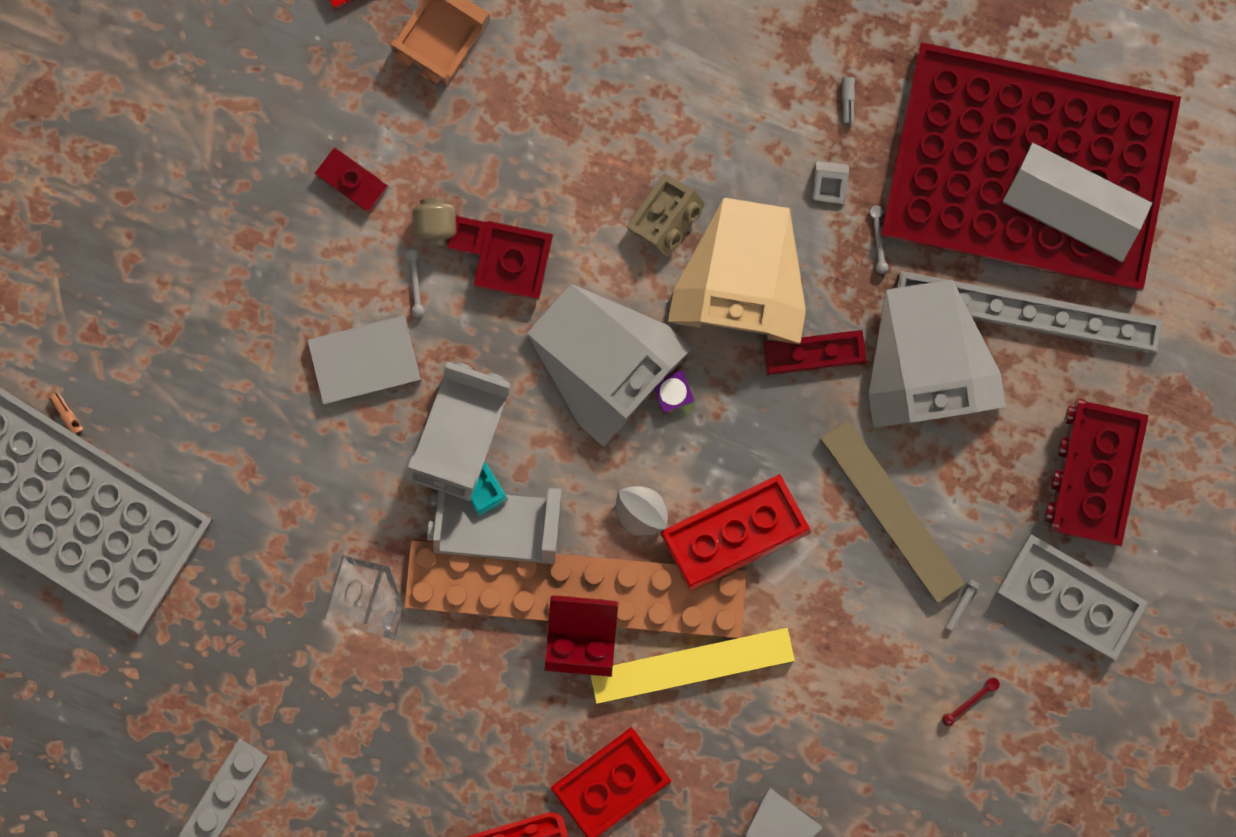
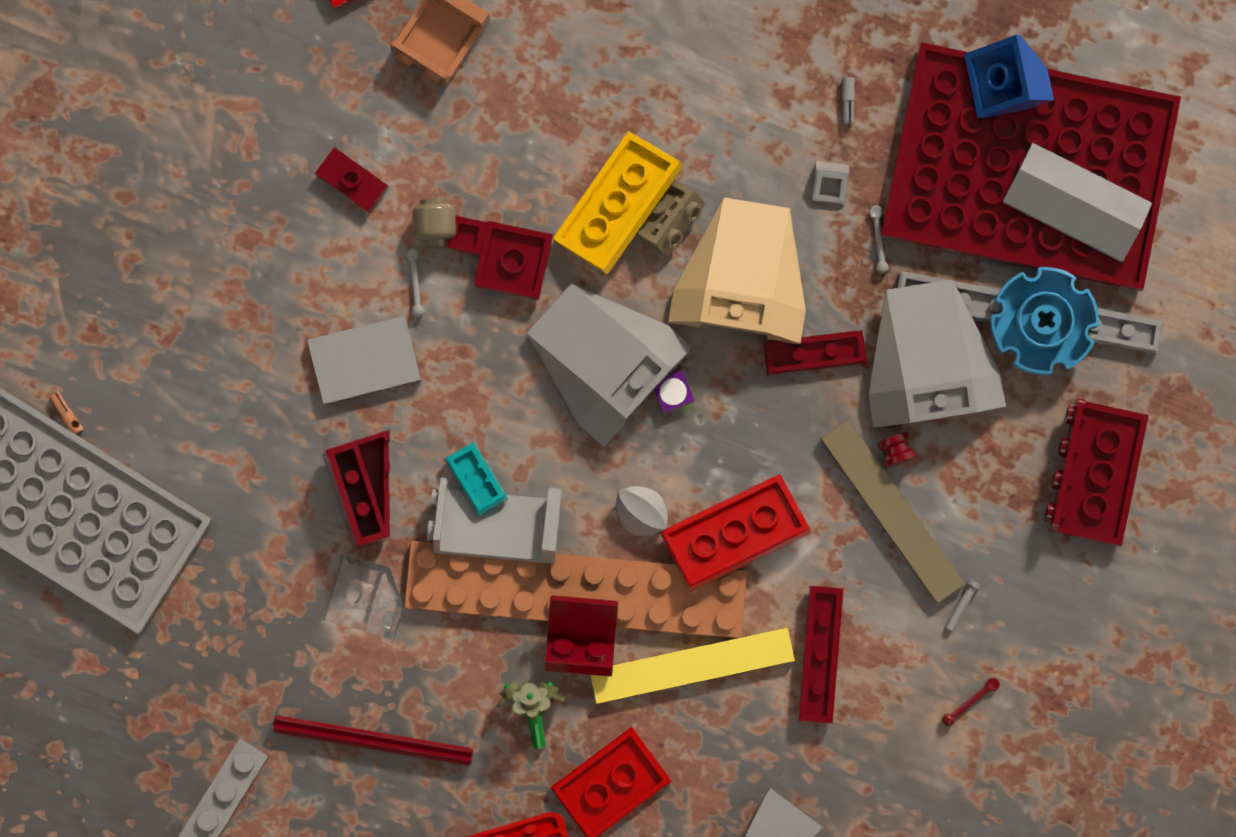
(361, 487): none -> dark red wedge
(373, 740): none -> dark red axle
(459, 431): light grey panel -> none
(531, 703): none -> olive plant
(617, 202): none -> yellow plate
(820, 654): none -> dark red plate
(896, 449): none -> dark red wheel
(1007, 77): none -> blue slope
(1070, 314): none -> dark azure piece
(1072, 597): light grey plate -> none

